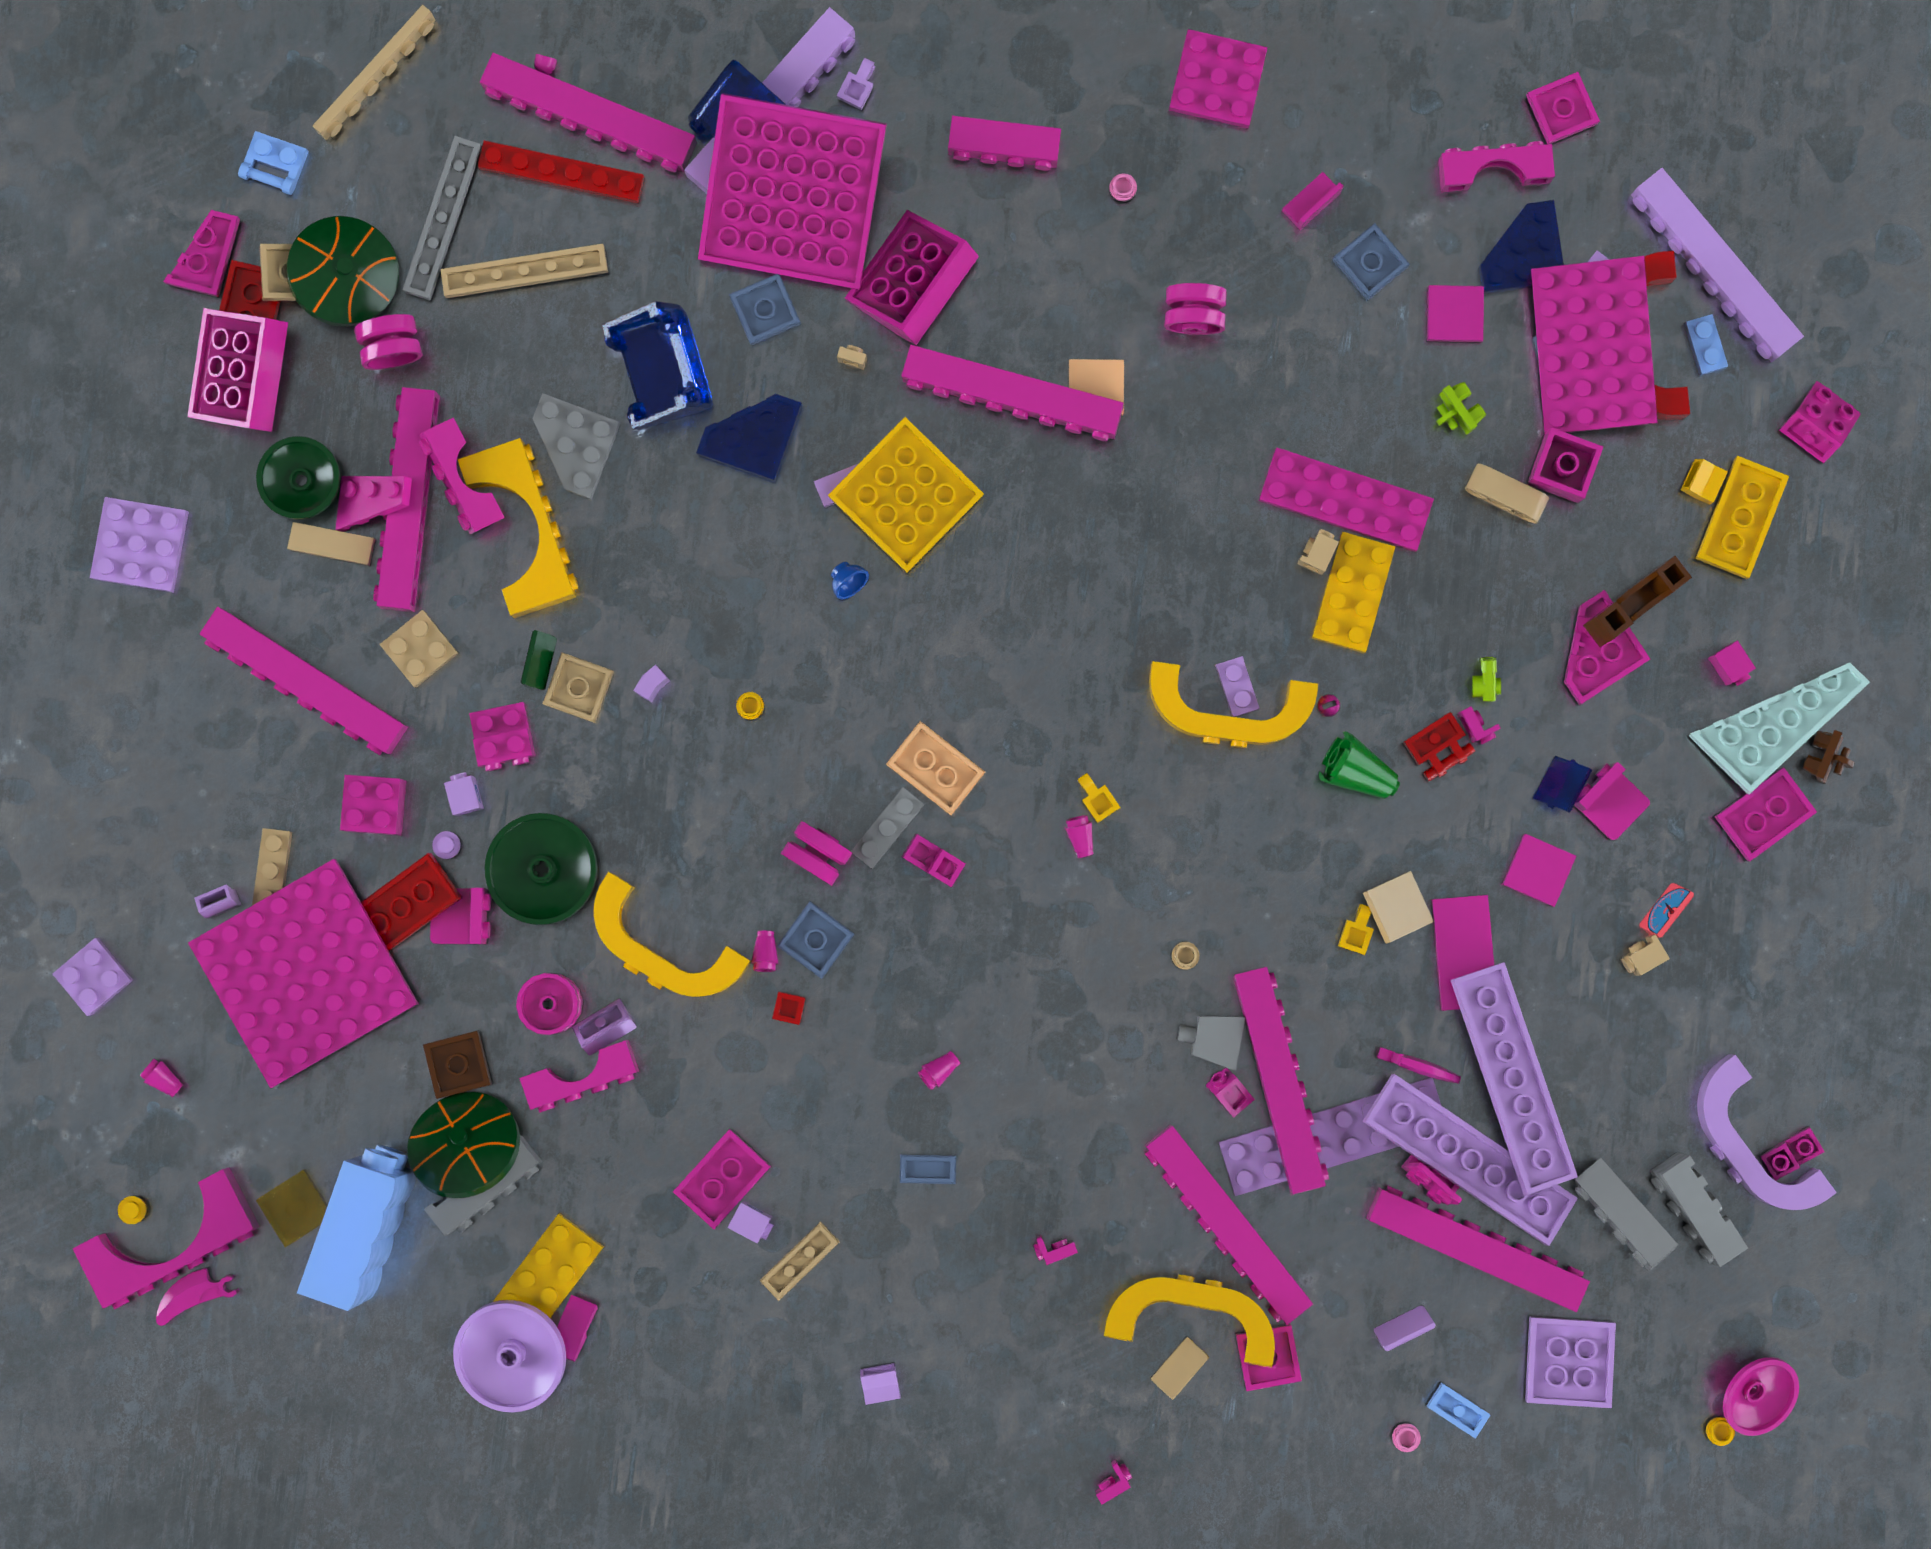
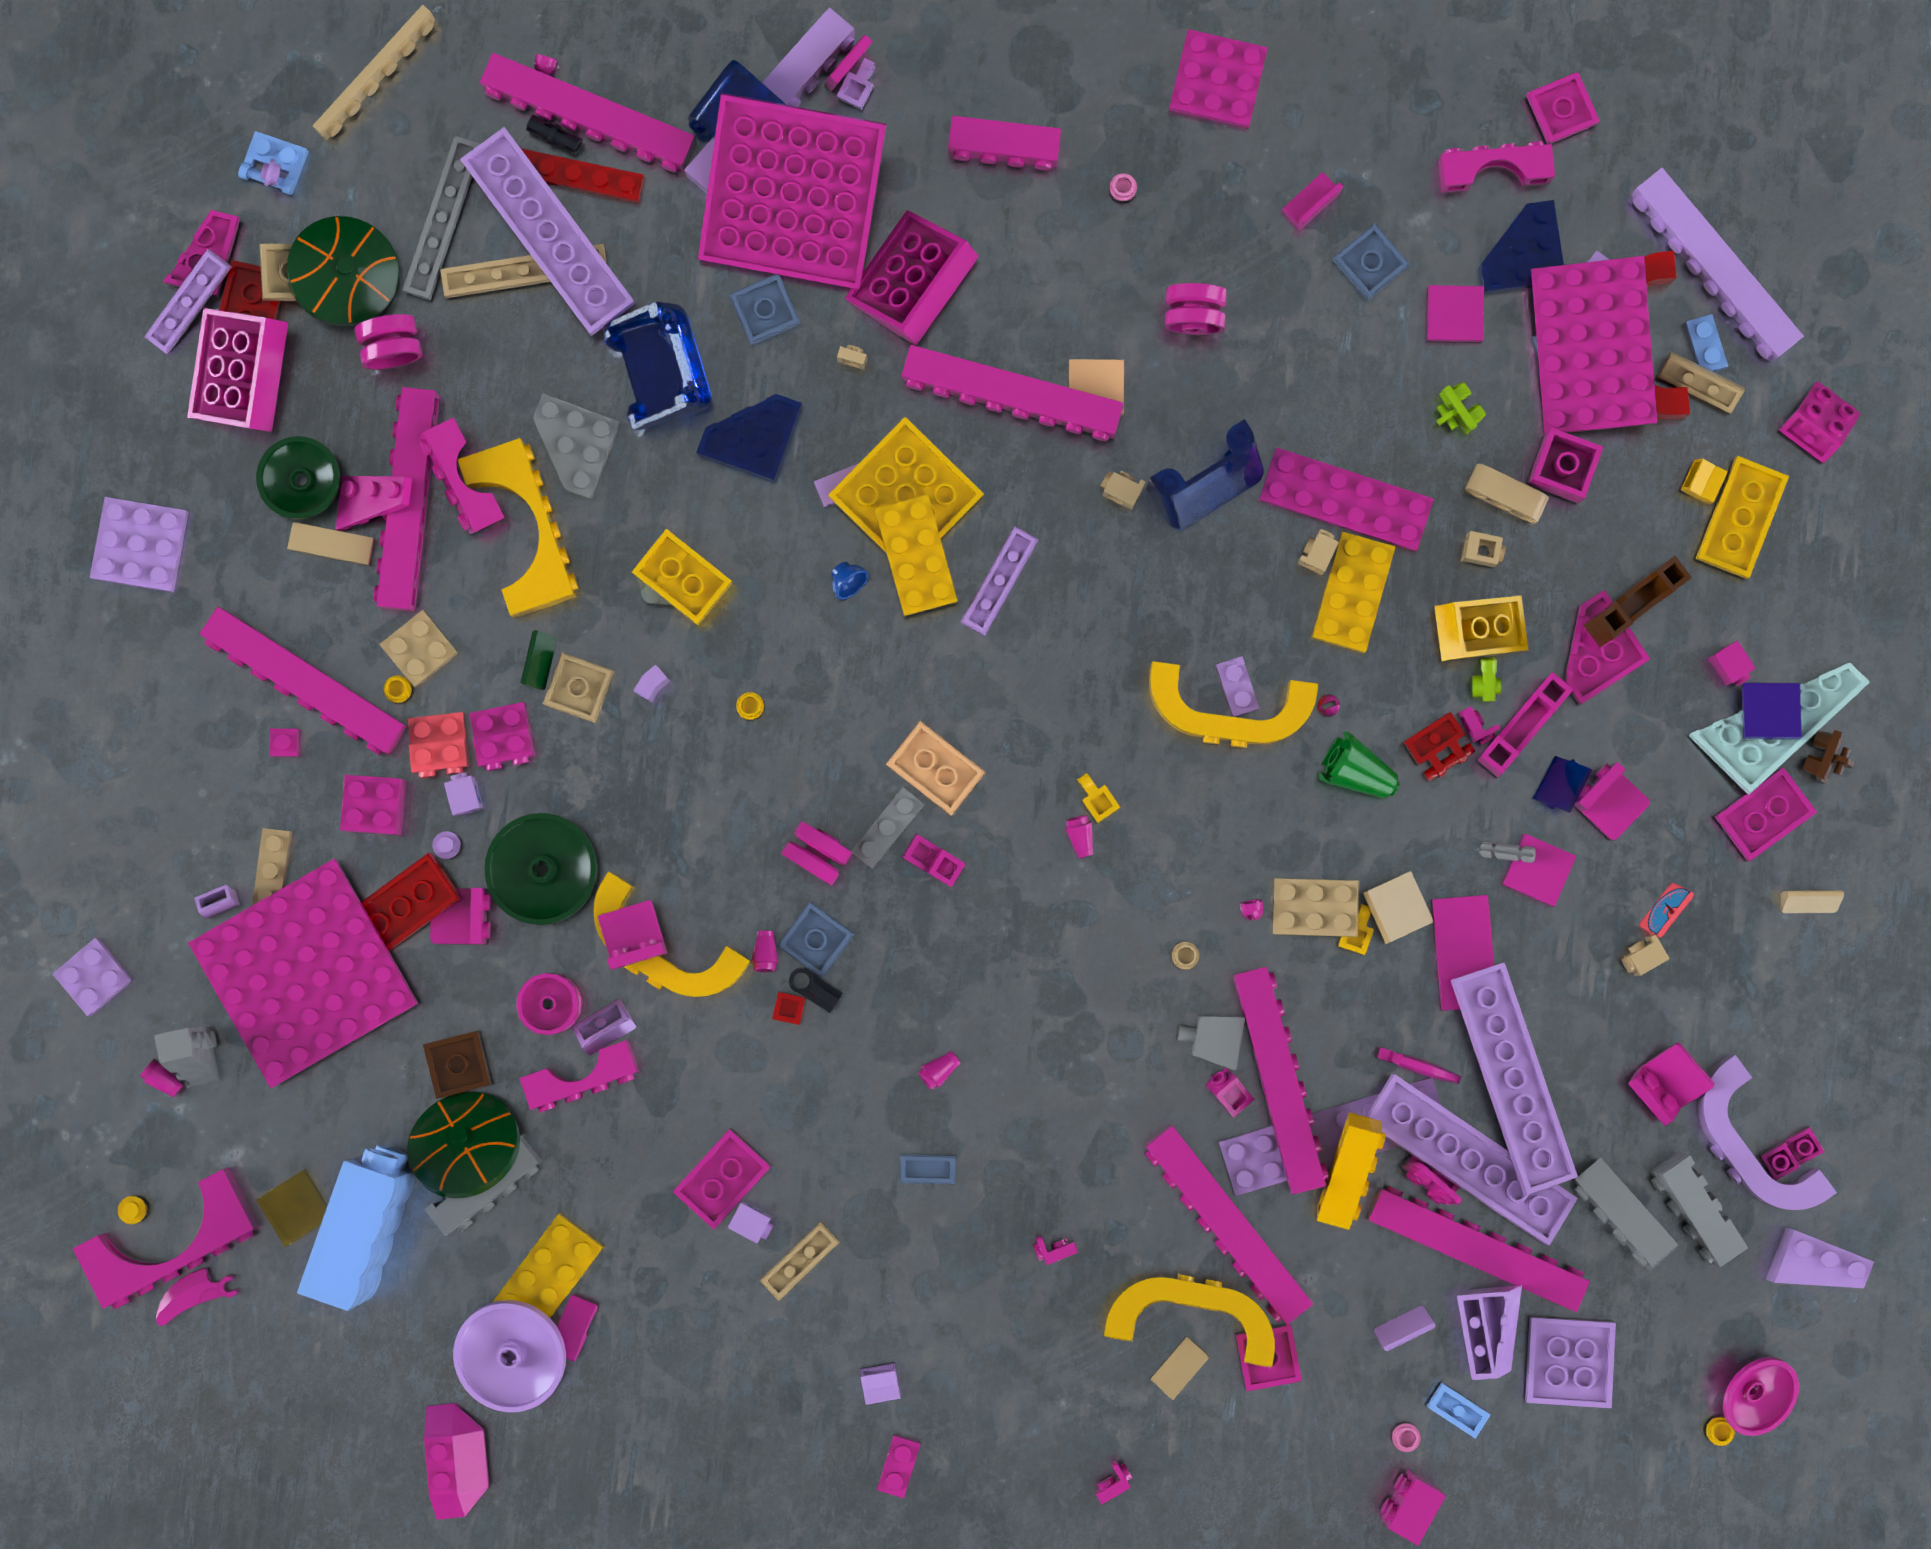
(188, 301): none -> lavender tile
(189, 1054): none -> light grey wedge
(270, 173): none -> lavender plate
(284, 742): none -> dark pink plate
(397, 689): none -> yellow plate
(438, 744): none -> coral plate
(454, 1460): none -> dark pink wedge
(547, 231): none -> lavender plate
(554, 134): none -> black pin
(632, 935): none -> dark pink bracket
(680, 577): none -> yellow piece
(817, 991): none -> black piece
(848, 62): none -> dark pink tile
(898, 1466): none -> dark pink plate
(916, 555): none -> yellow plate
(999, 581): none -> lavender tile
(1122, 488): none -> tan brick
(1190, 501): none -> clear blue windscreen
(1252, 909): none -> dark pink hinge
(1316, 907): none -> tan plate
(1350, 1170): none -> yellow brick
(1412, 1506): none -> dark pink brick
(1481, 628): none -> yellow slope
(1489, 1329): none -> lavender wedge
(1492, 543): none -> tan brick
(1508, 851): none -> light grey axle
(1525, 724): none -> dark pink arch
(1670, 1082): none -> dark pink bracket
(1701, 382): none -> tan tile
(1771, 711): none -> dark purple tile
(1811, 901): none -> tan slope
(1815, 1262): none -> lavender wedge

